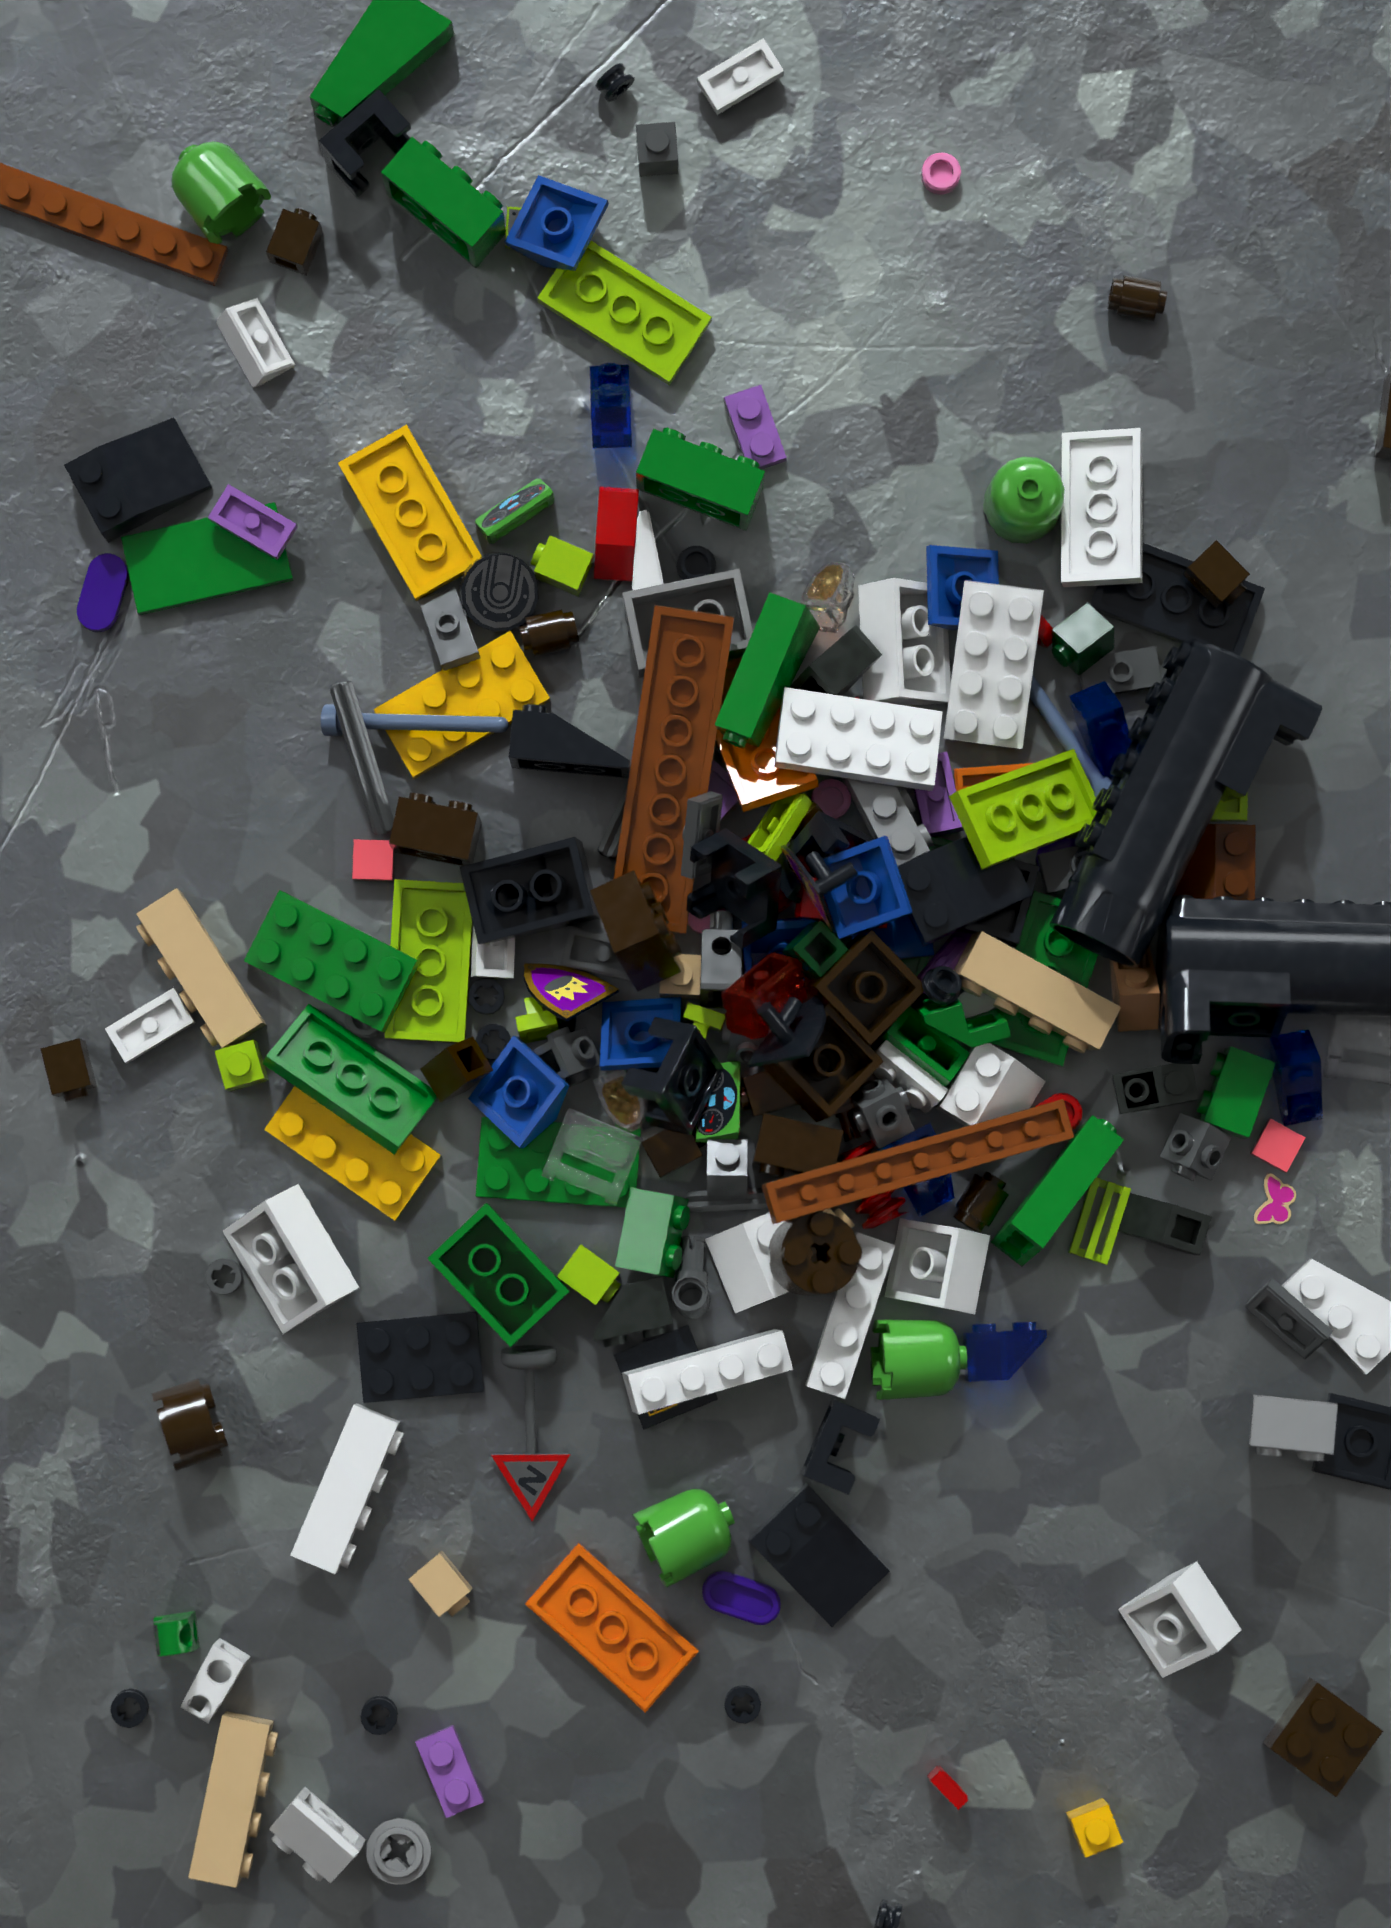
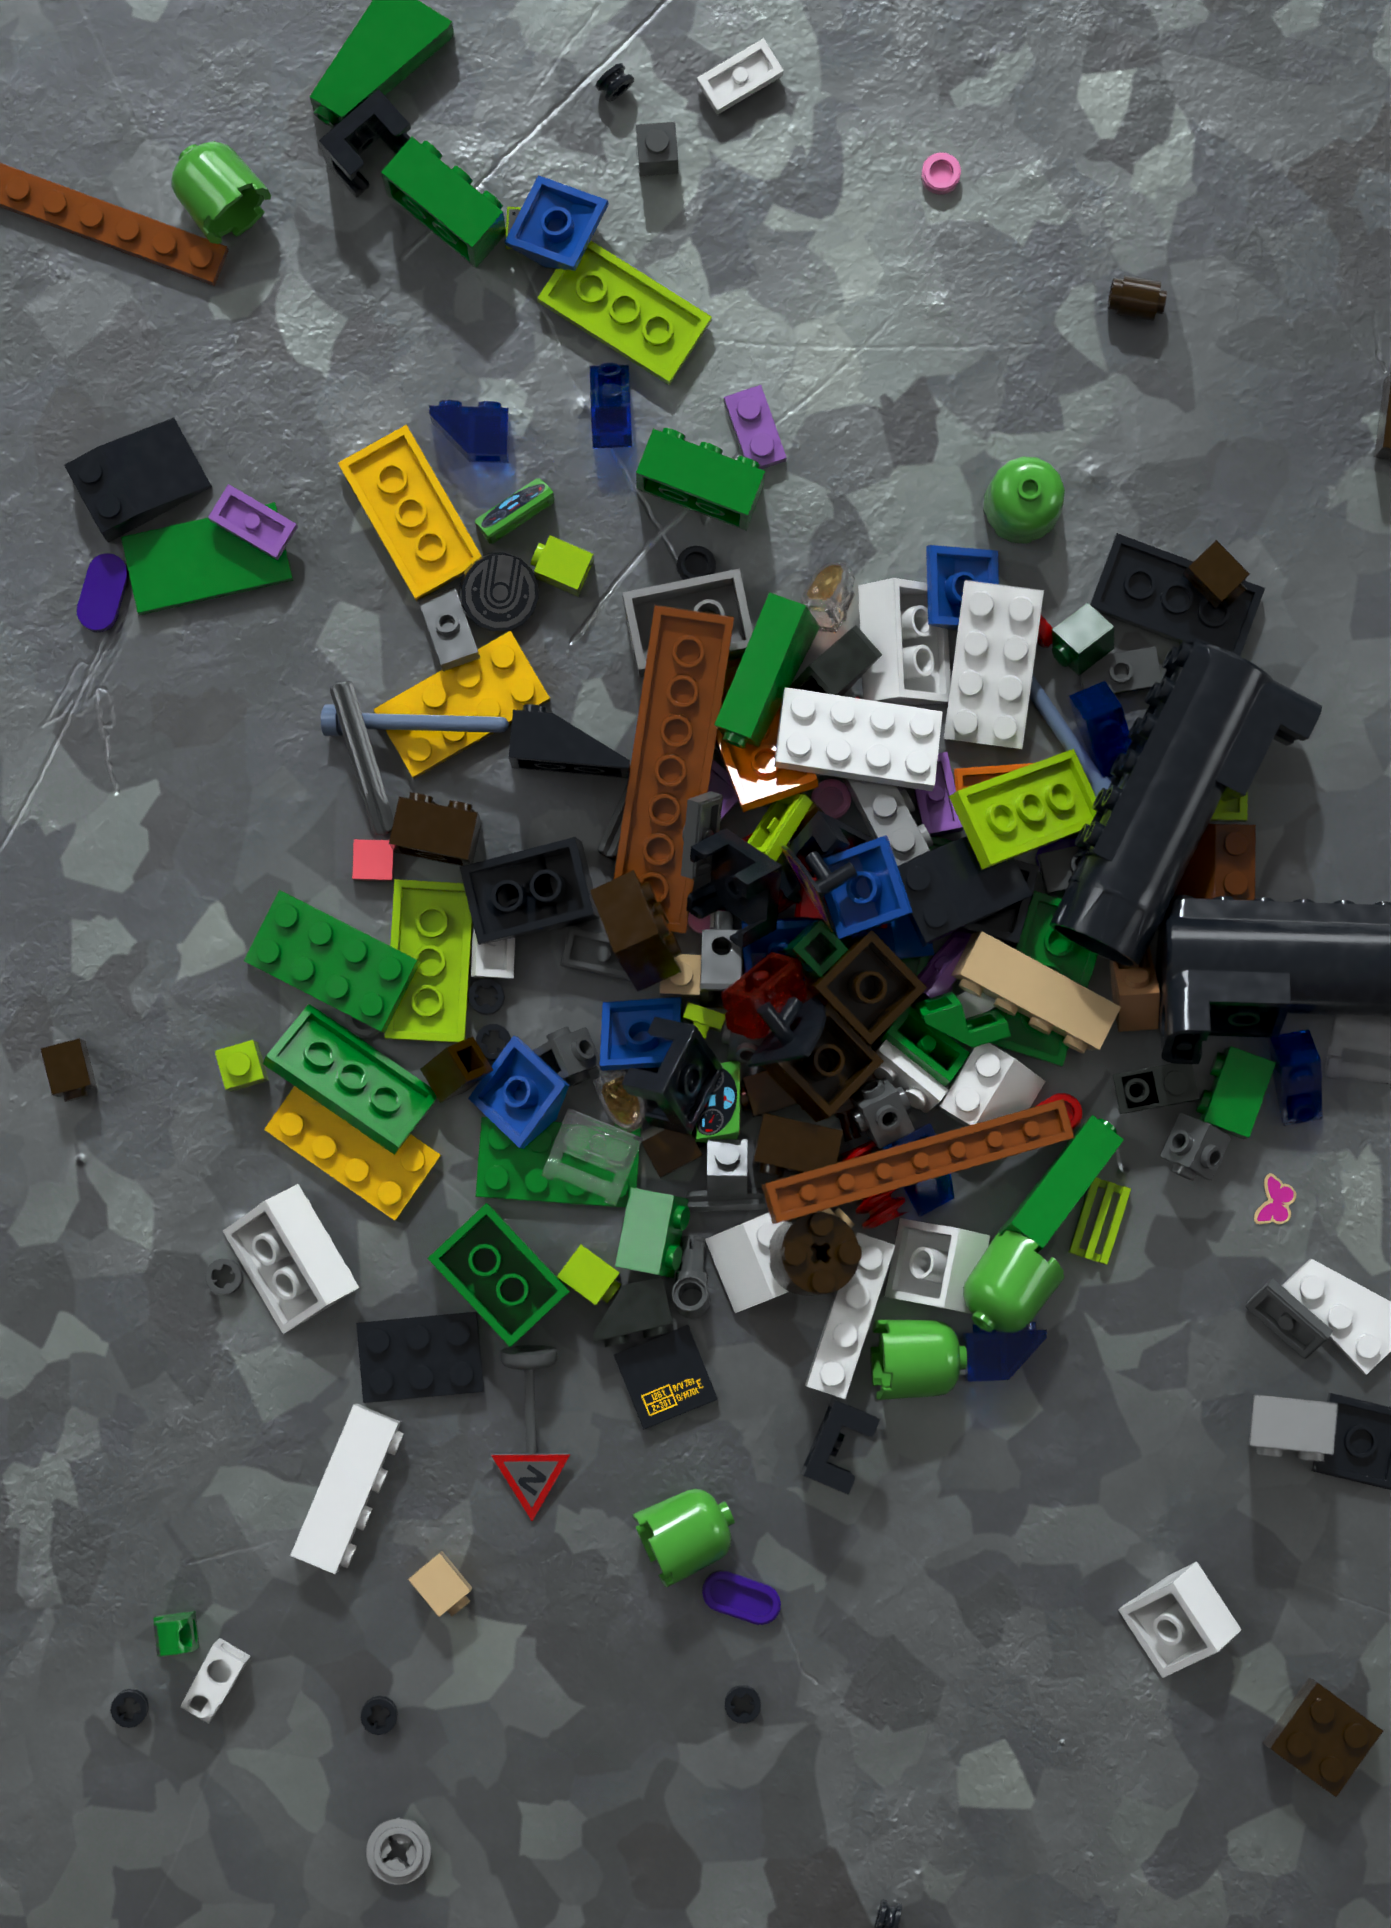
(150, 1025): white plate -> none
(188, 1423): dark brown brick -> none
(200, 970): tan brick -> none
(232, 1798): tan brick -> none
(254, 342): white slope -> none
(295, 240): dark brown brick -> none
(316, 1836): white slope -> none
(449, 1771): medium lavender plate -> none
(476, 432): none -> clear blue slope
(536, 1023): lime tile -> none
(549, 632): dark brown brick -> none
(565, 990): shield -> none
(612, 1627): orange tile -> none
(616, 533): red slope -> none
(646, 561): white slope -> none
(707, 1371): white brick -> none
(818, 1555): black slope -> none
(942, 985): black plate -> none
(948, 1787): red tile -> none
(981, 1201): dark brown brick -> none
(1010, 1284): none -> bright green cylinder
(1094, 1827): yellow brick -> none
(1101, 508): white plate -> none
(1165, 1224): pearl dark grey slope -> none
(1277, 1145): coral tile -> none

